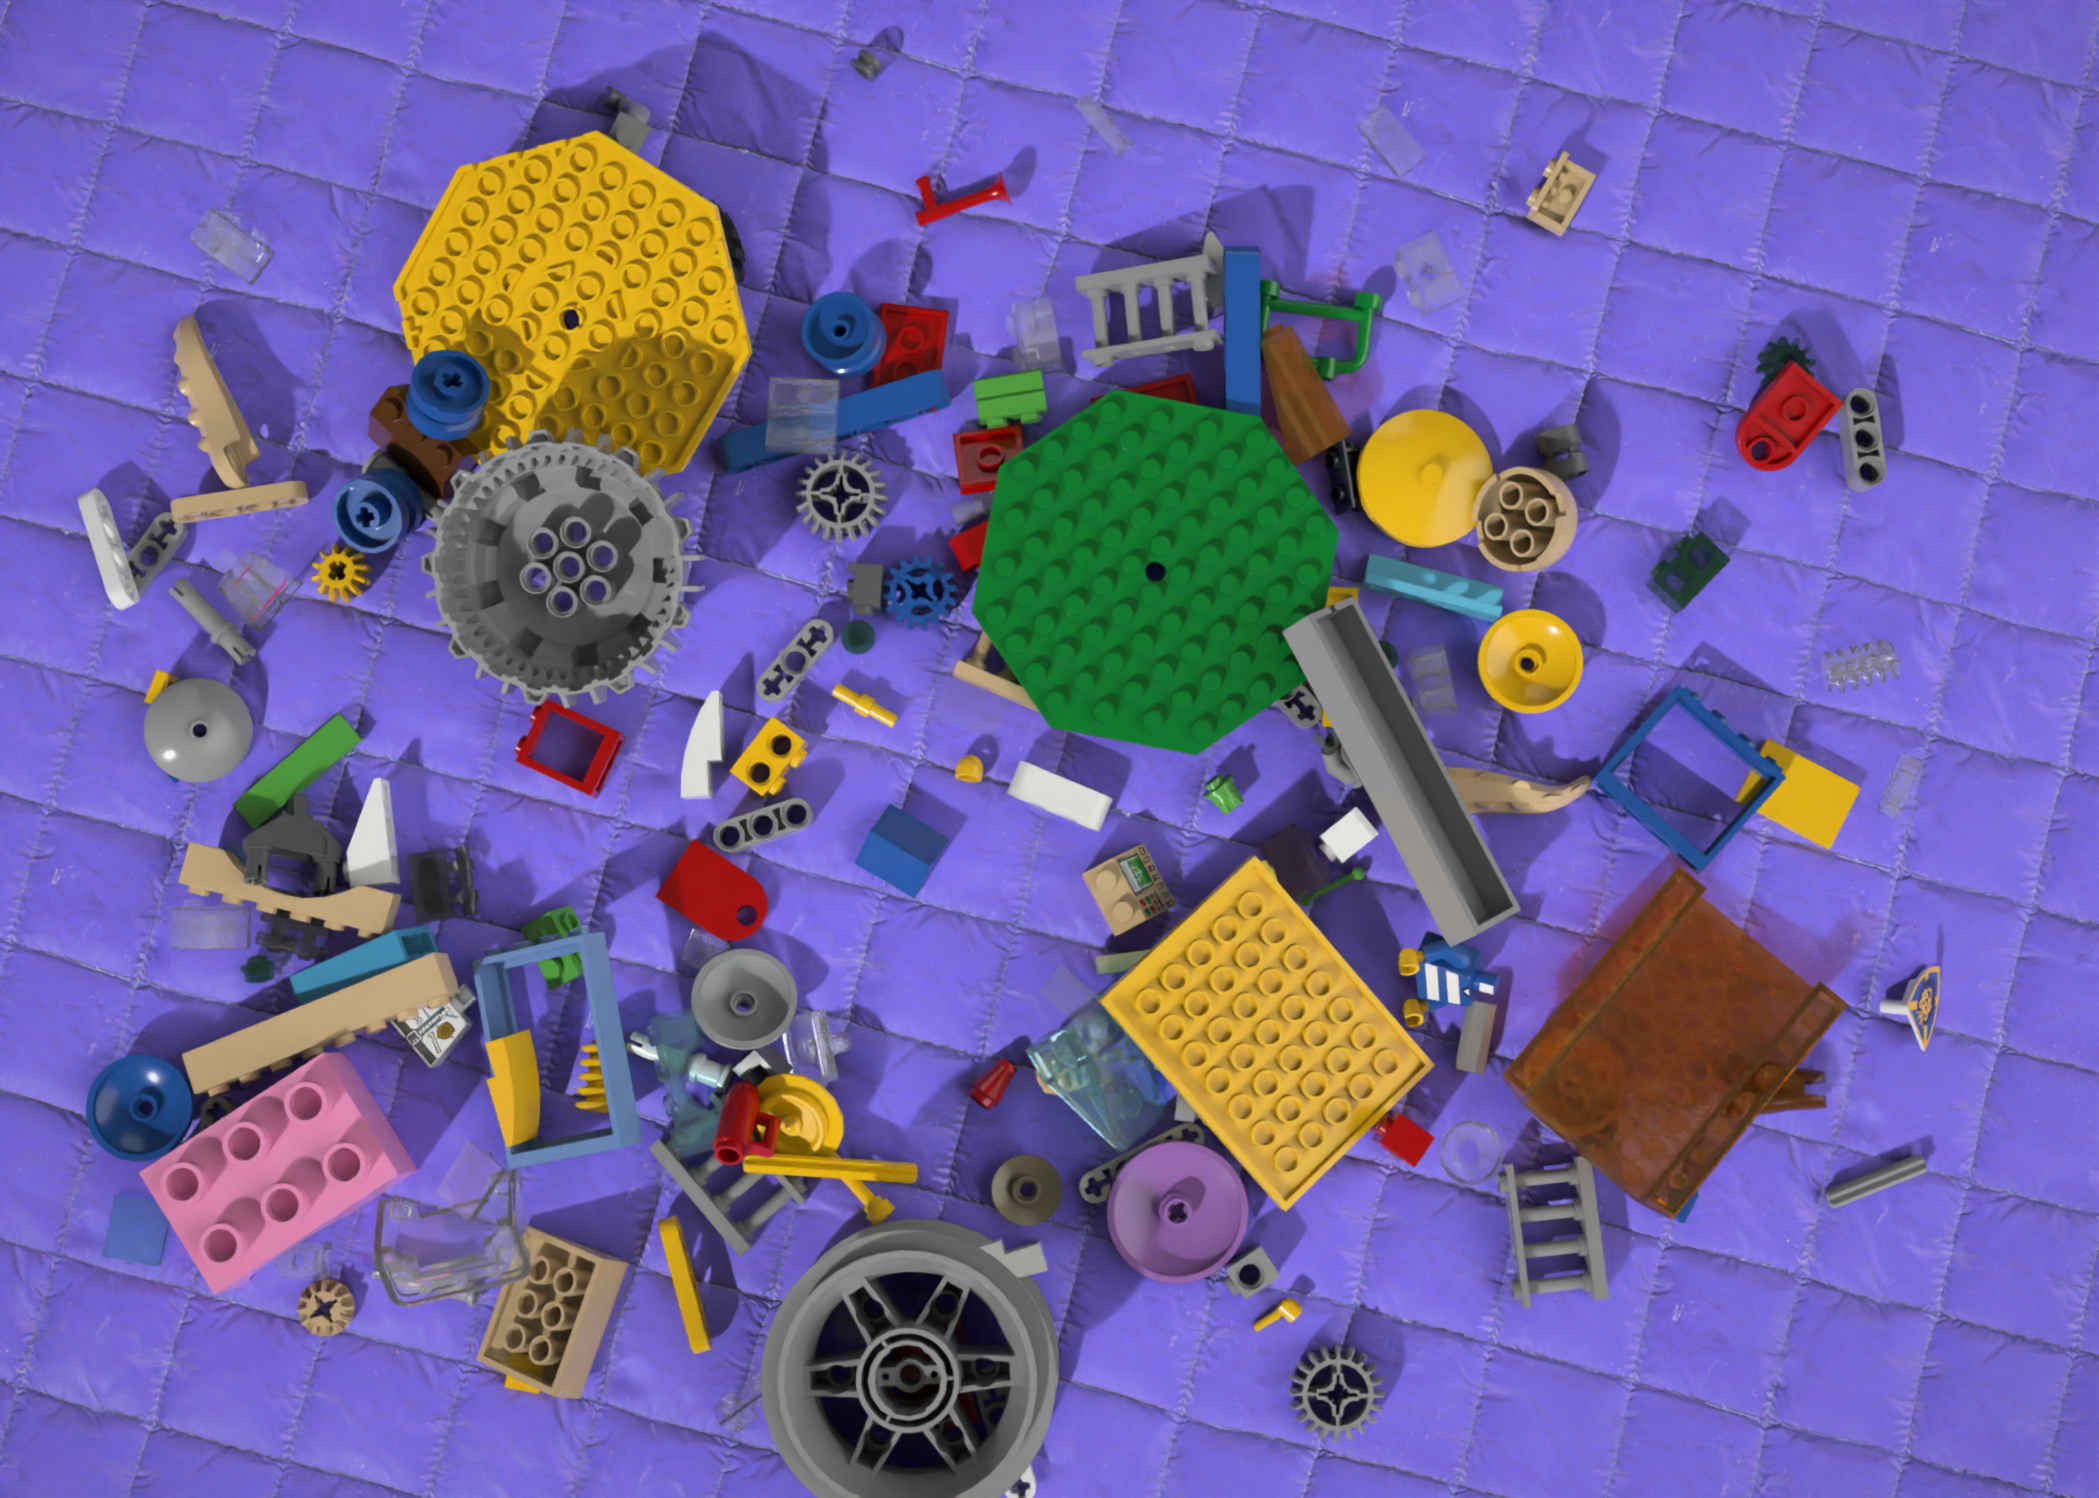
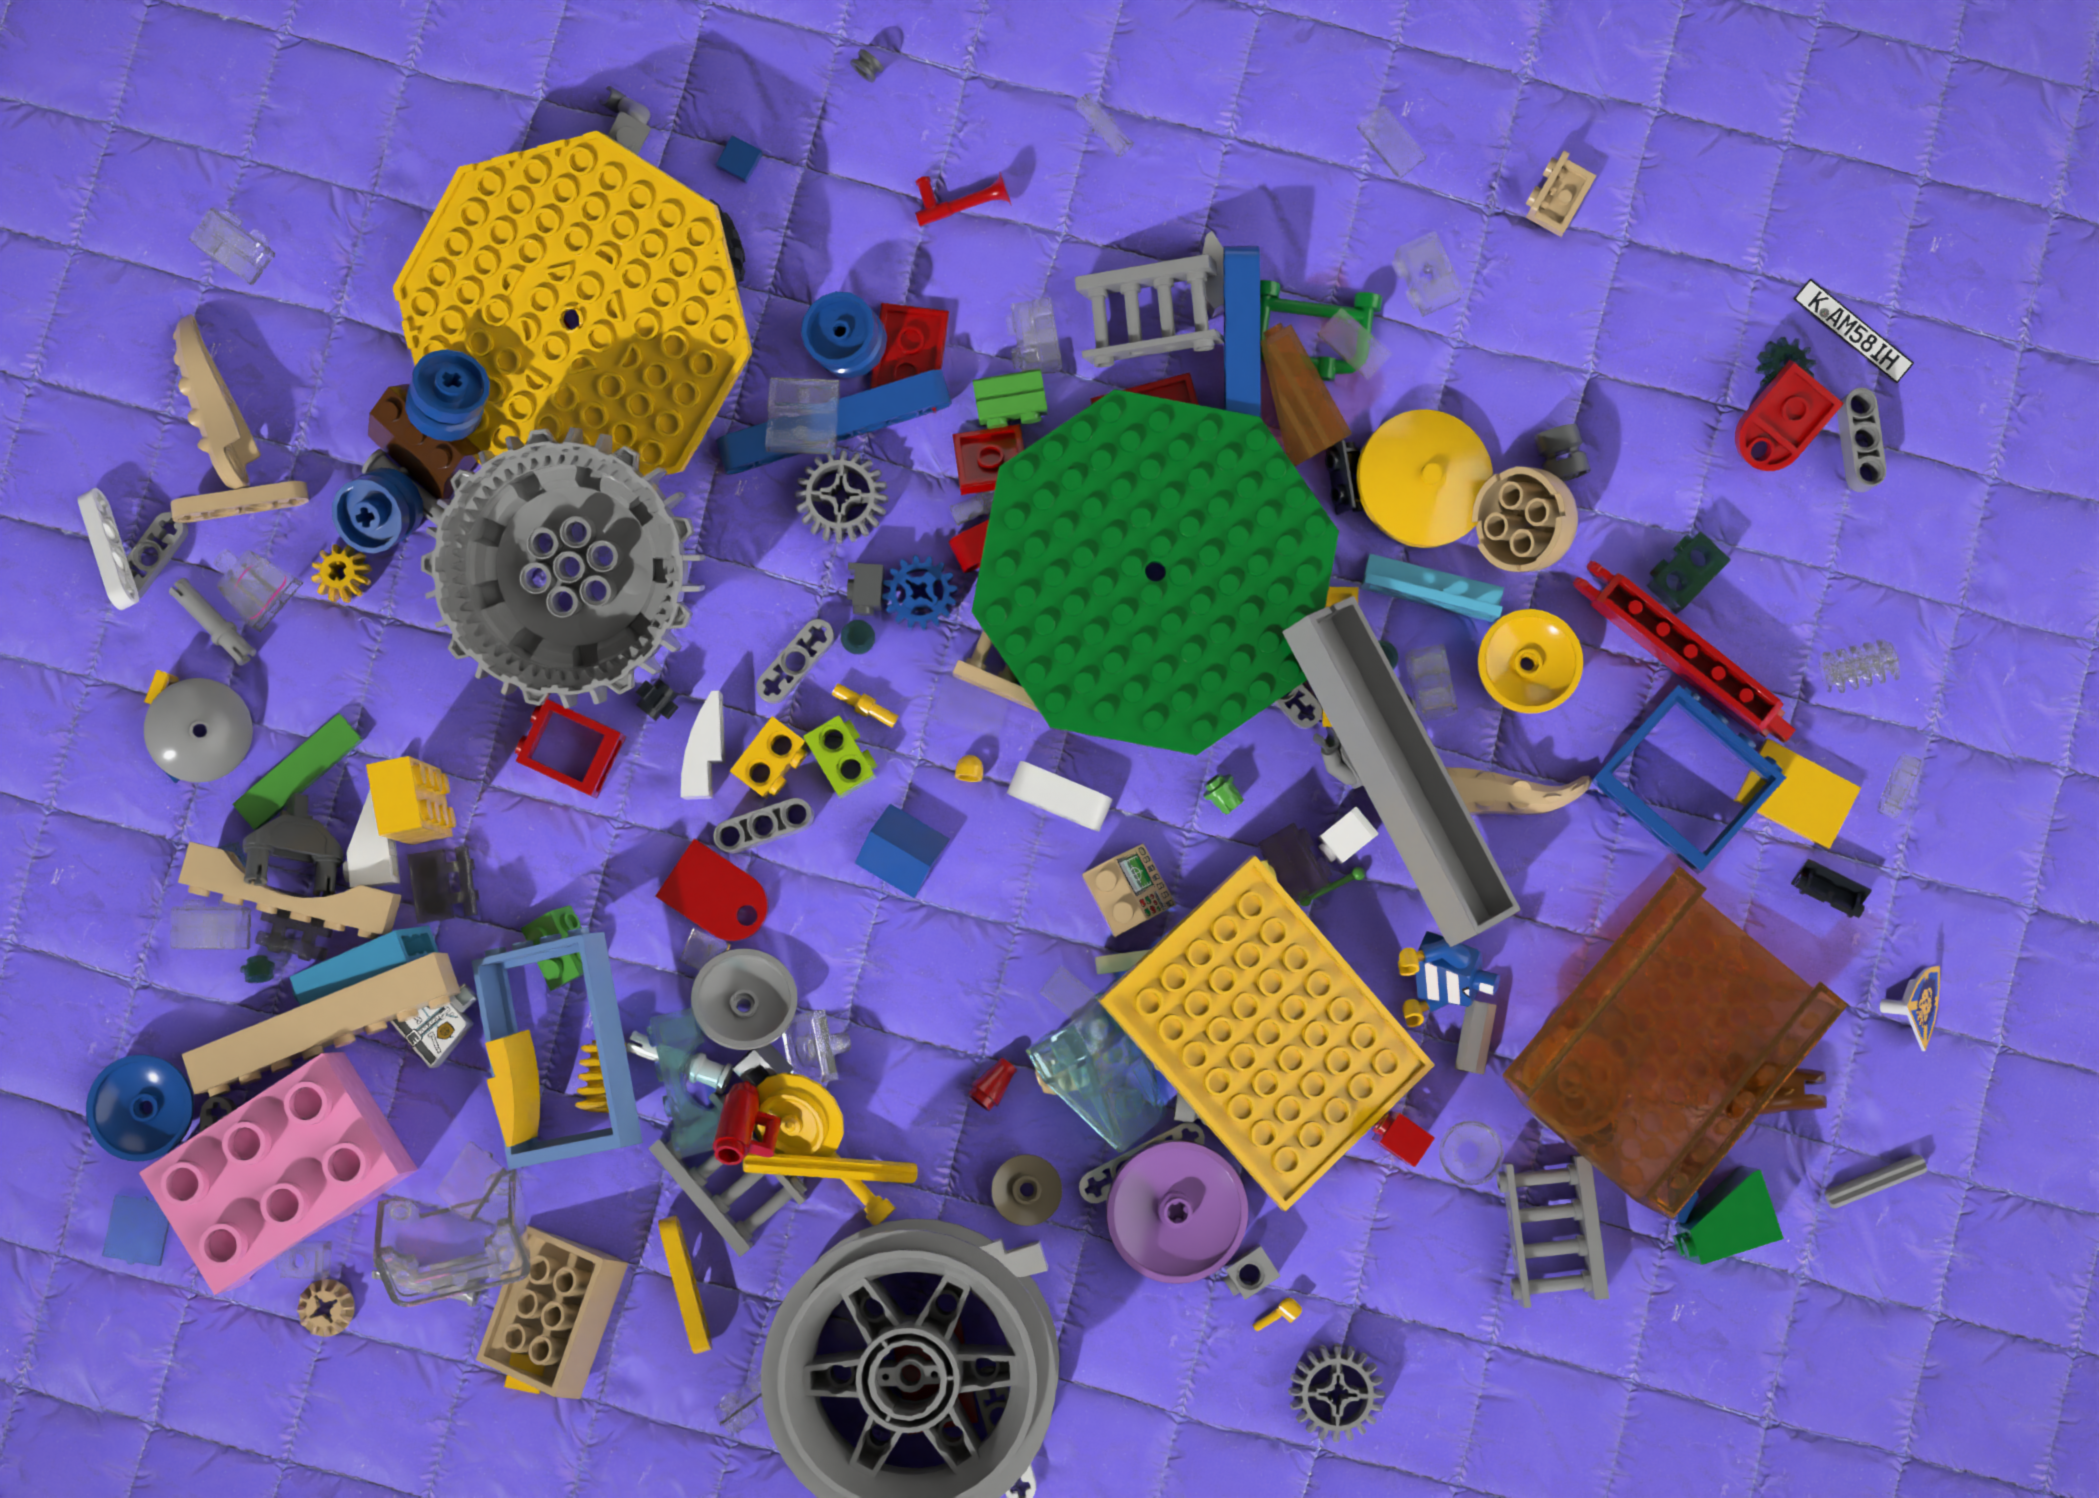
(410, 800): none -> yellow brick
(657, 699): none -> black gear
(739, 159): none -> blue tile
(833, 760): none -> lime brick
(1354, 344): none -> clear tile
(1686, 653): none -> red hinge
(1729, 1219): none -> green slope
(1831, 887): none -> black hinge
(1853, 331): none -> sticker

